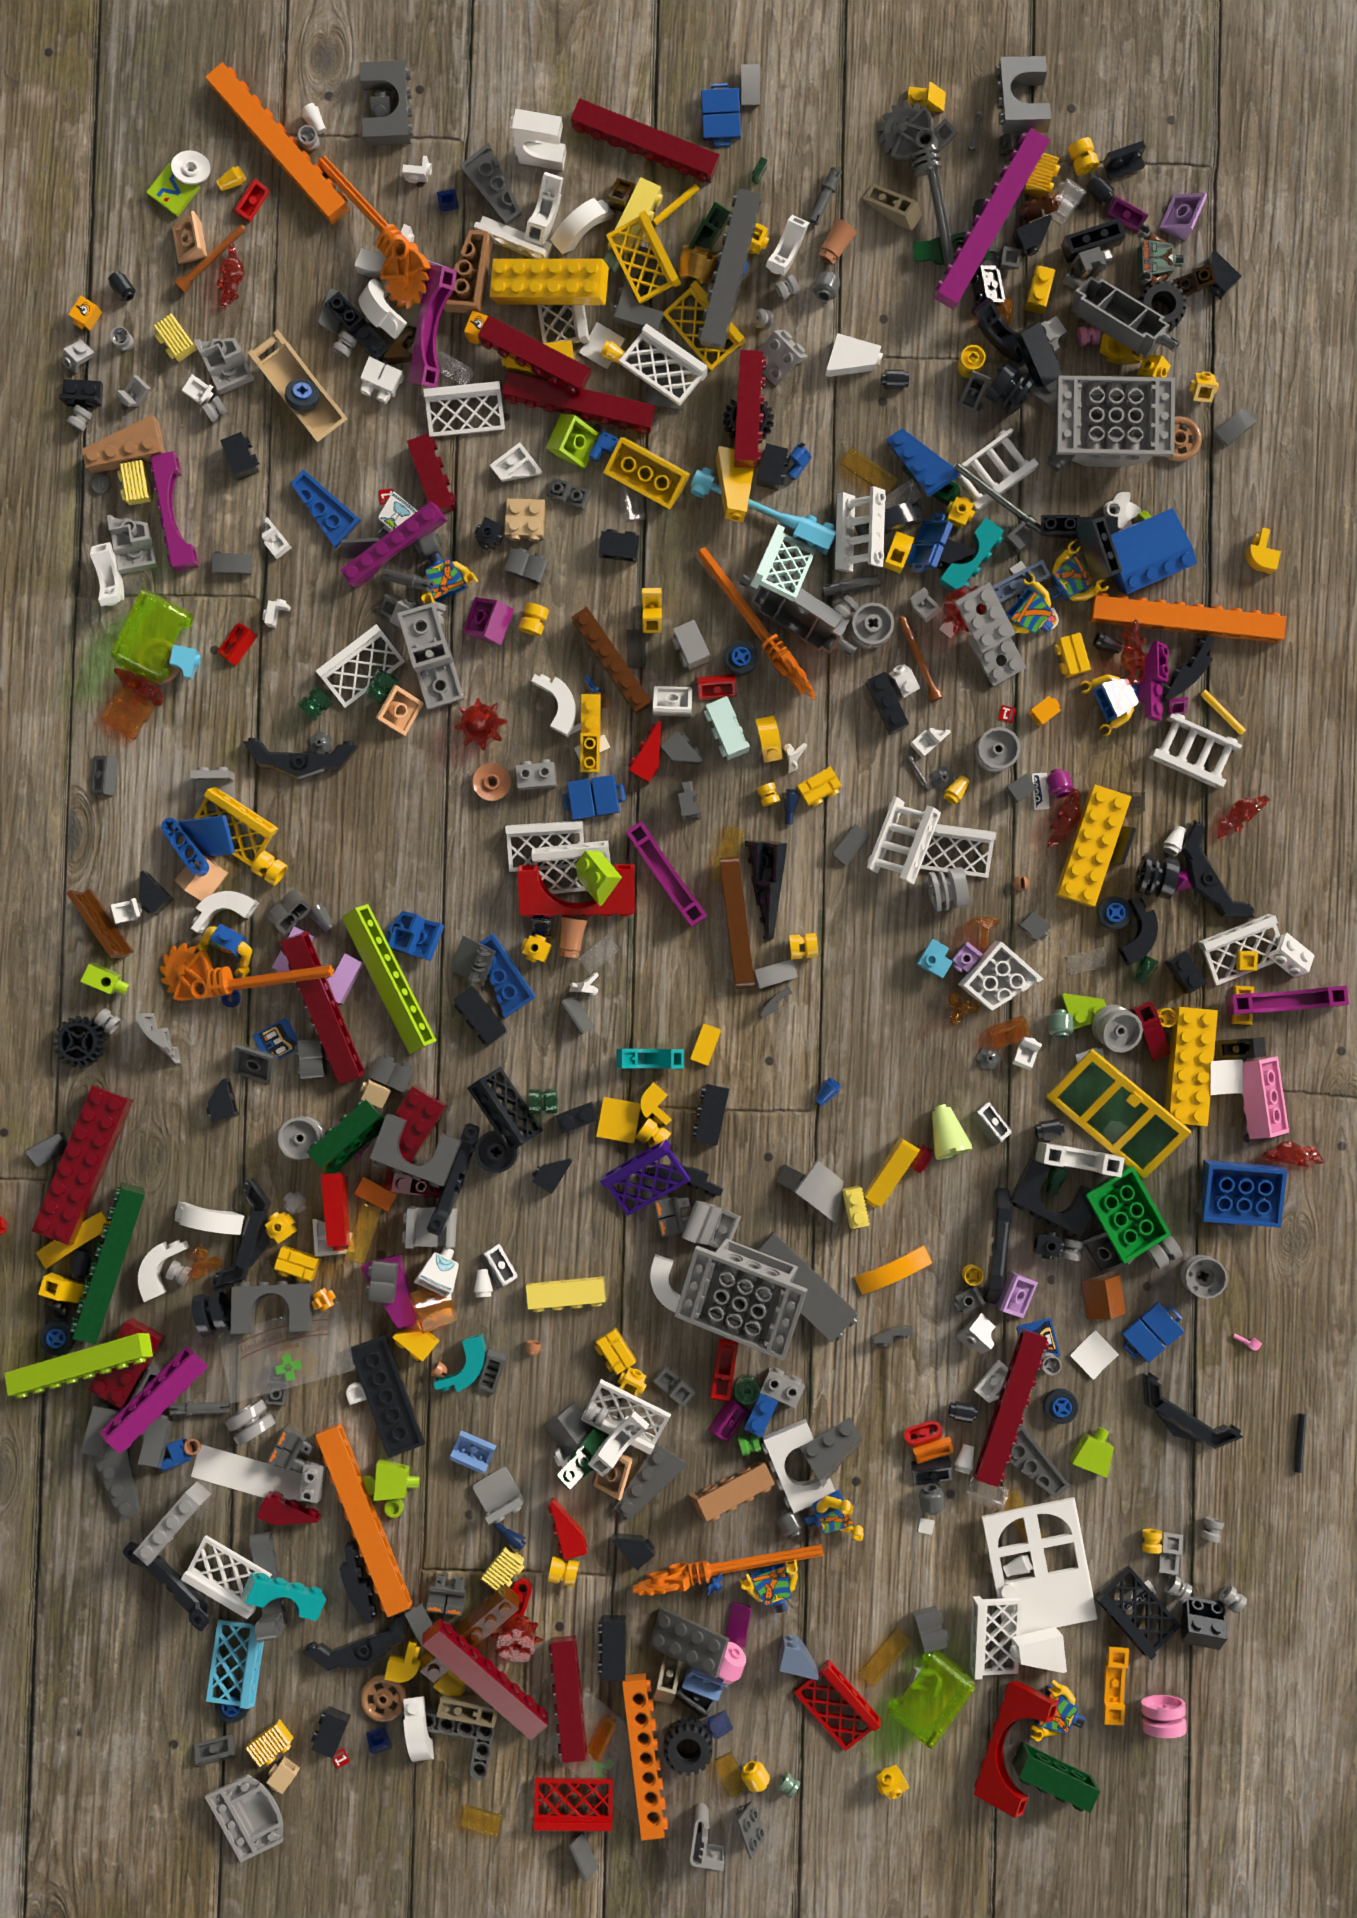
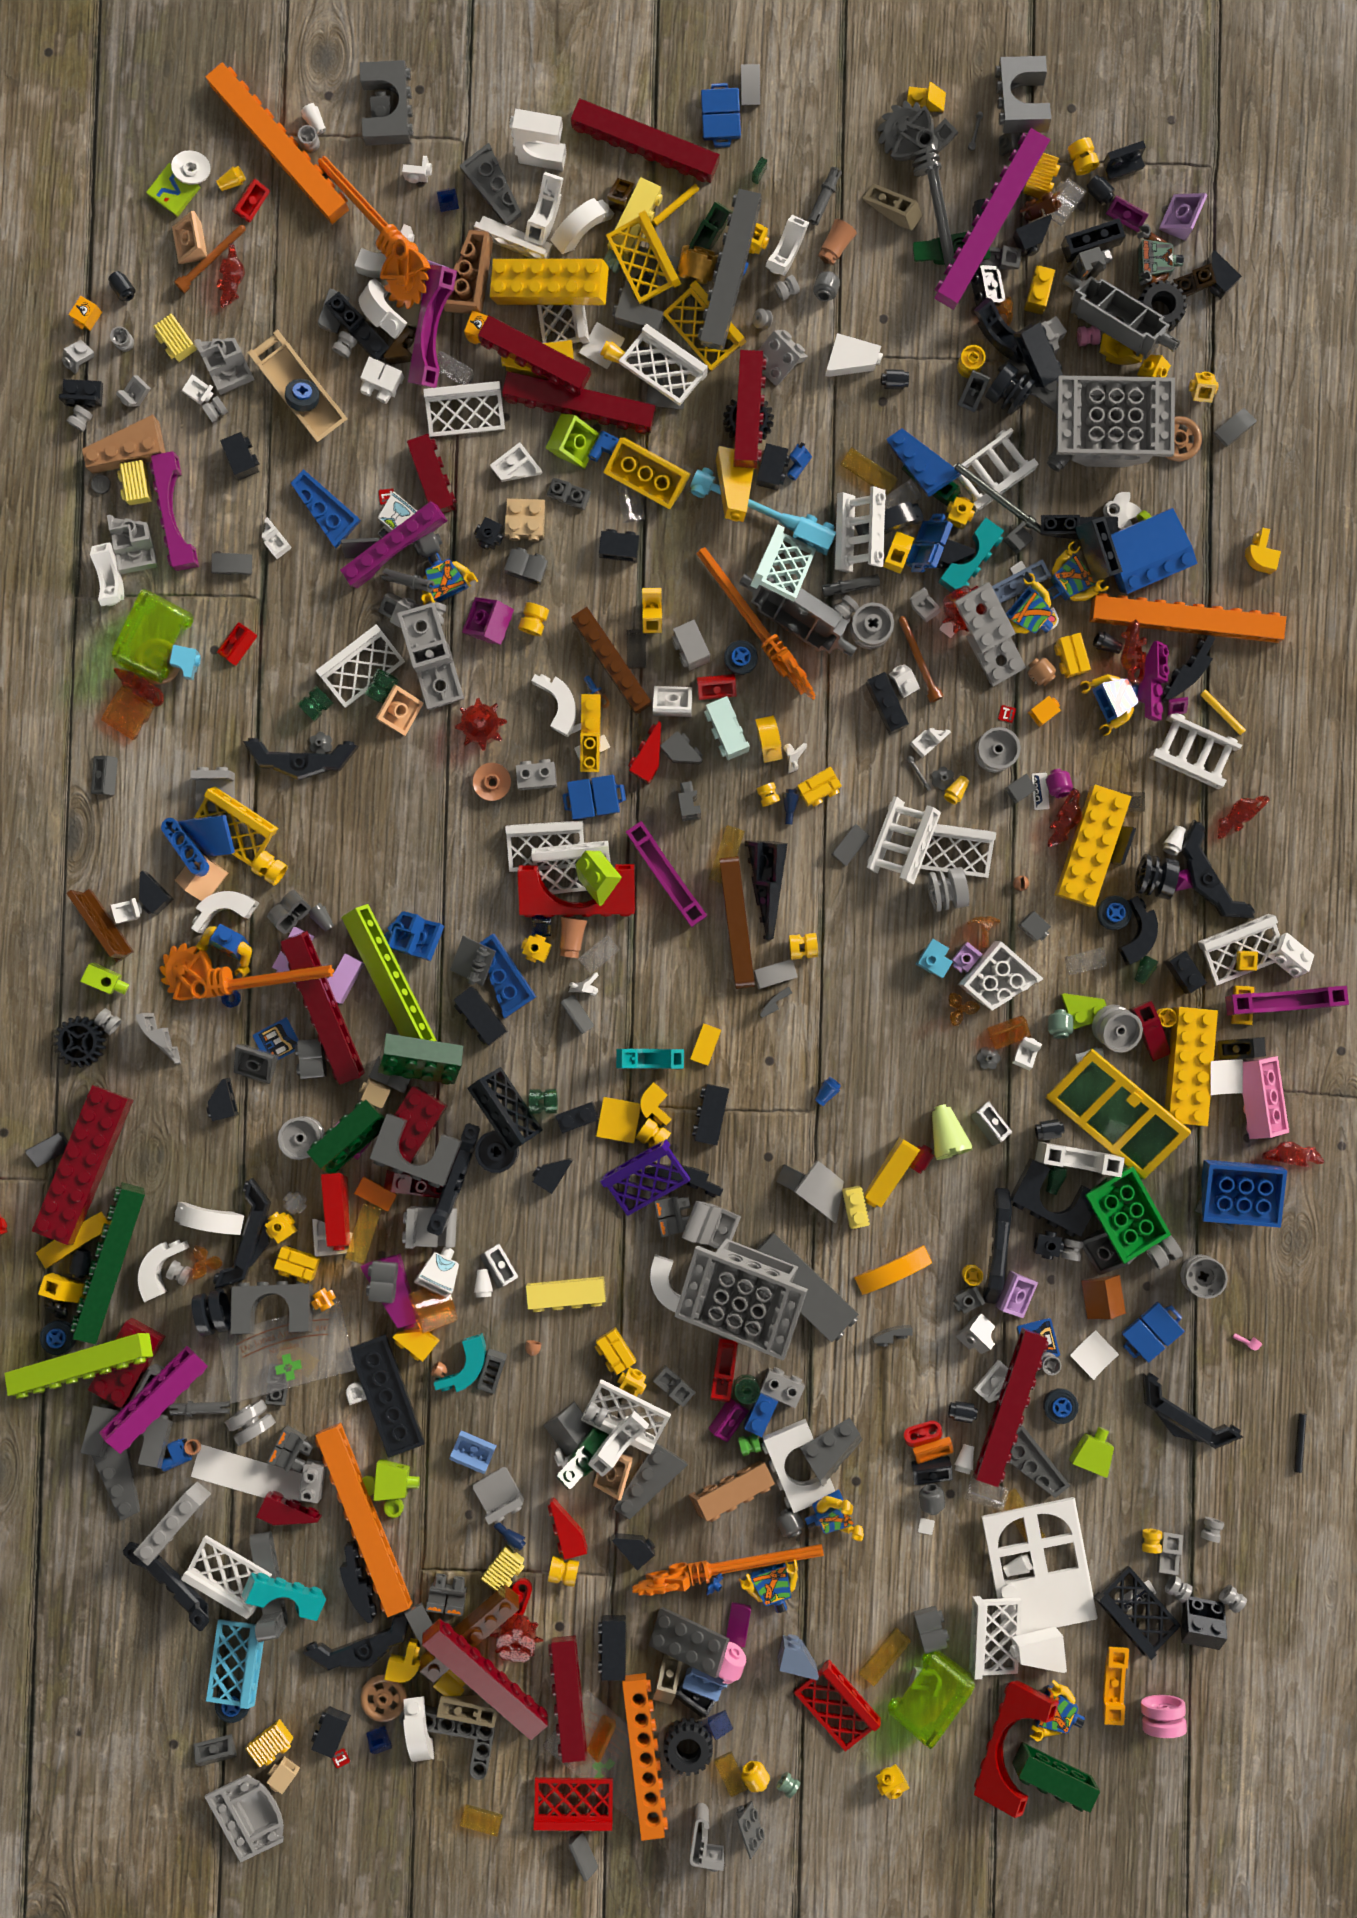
(270, 614): white bracket -> none
(420, 1059): none -> dark green brick
(1041, 671): none -> medium nougat head

